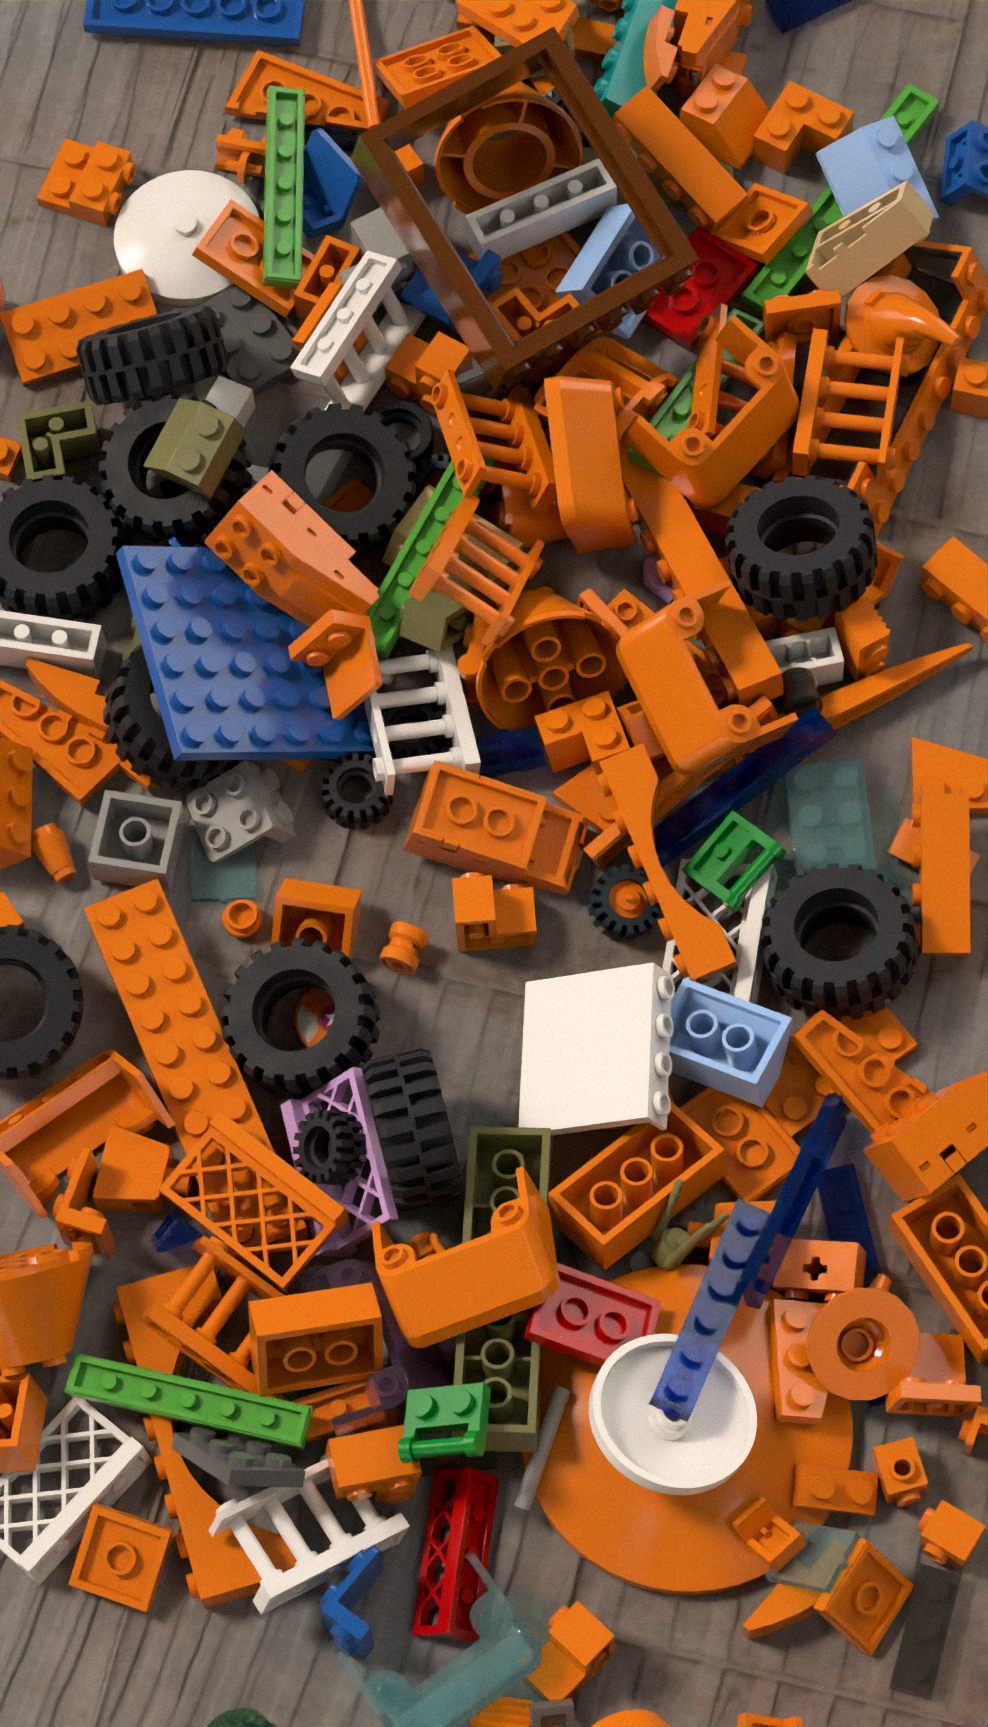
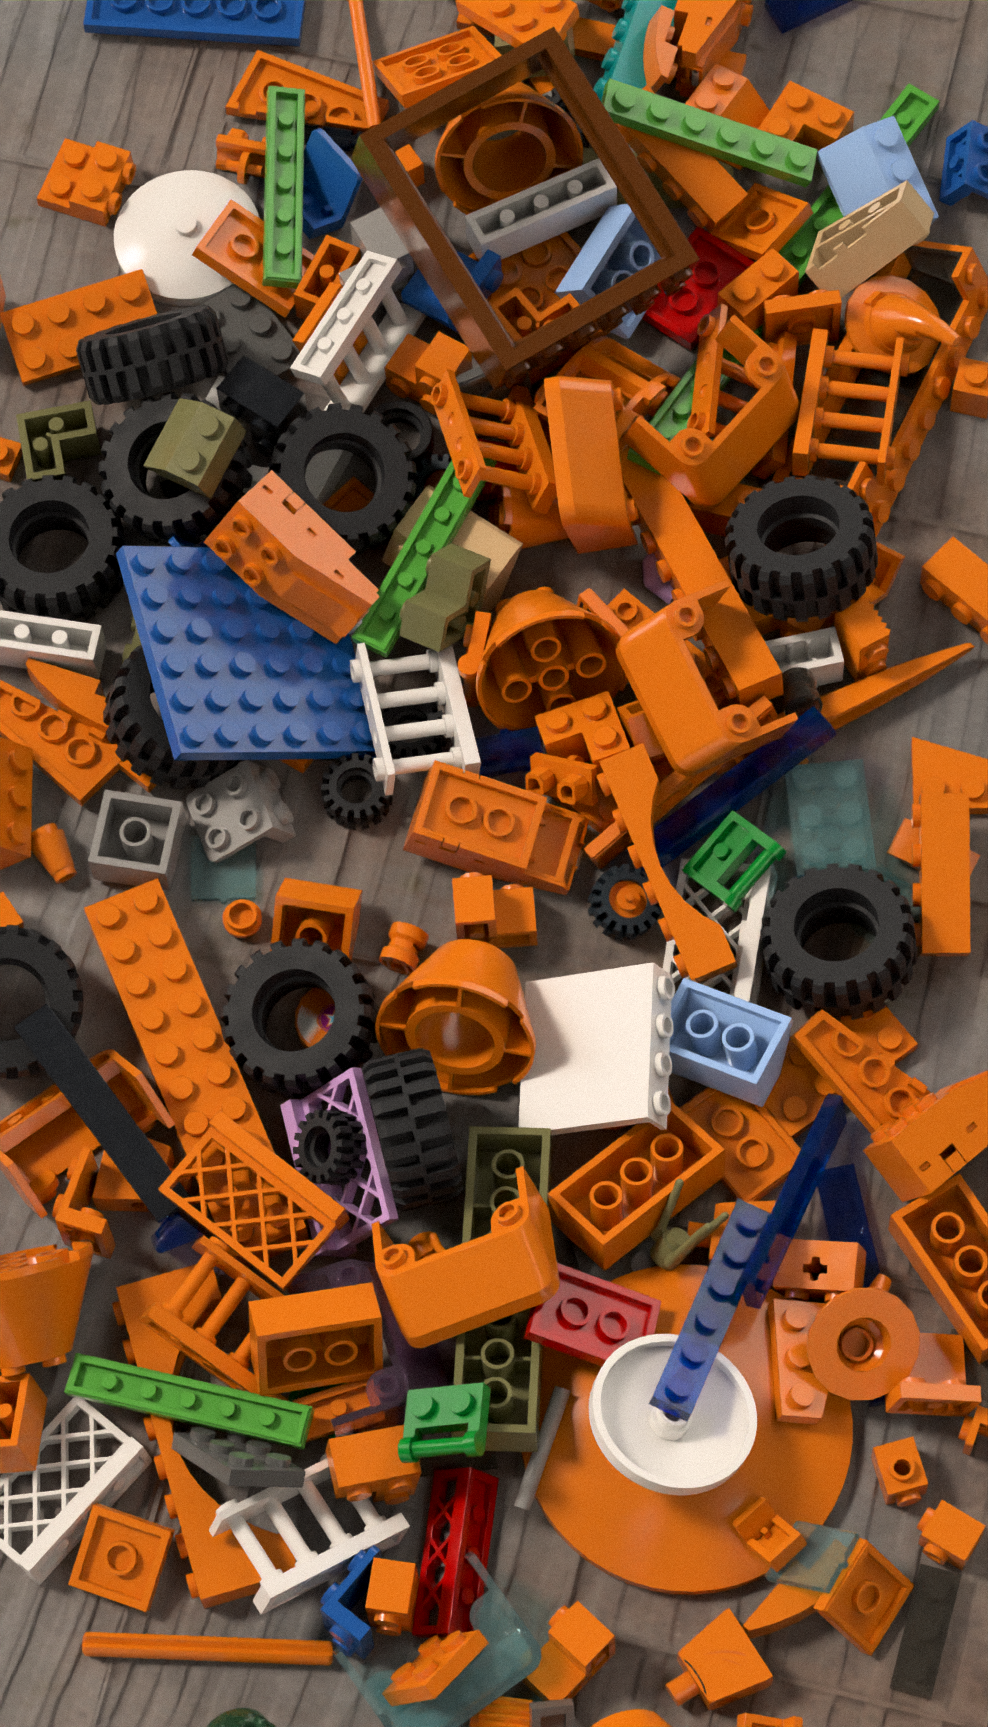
(99, 1109): none -> black tile
(208, 1648): none -> orange axle
(261, 402): none -> black brick
(348, 655): orange bracket -> none
(392, 1596): none -> orange brick
(435, 1668): none -> orange plate
(444, 559): orange fence -> none
(467, 1013): none -> orange cone
(563, 778): none -> orange hips
(709, 133): none -> bright green plate
(719, 1665): none -> orange torso
(760, 282): none -> orange brick
(835, 1489): orange plate -> none

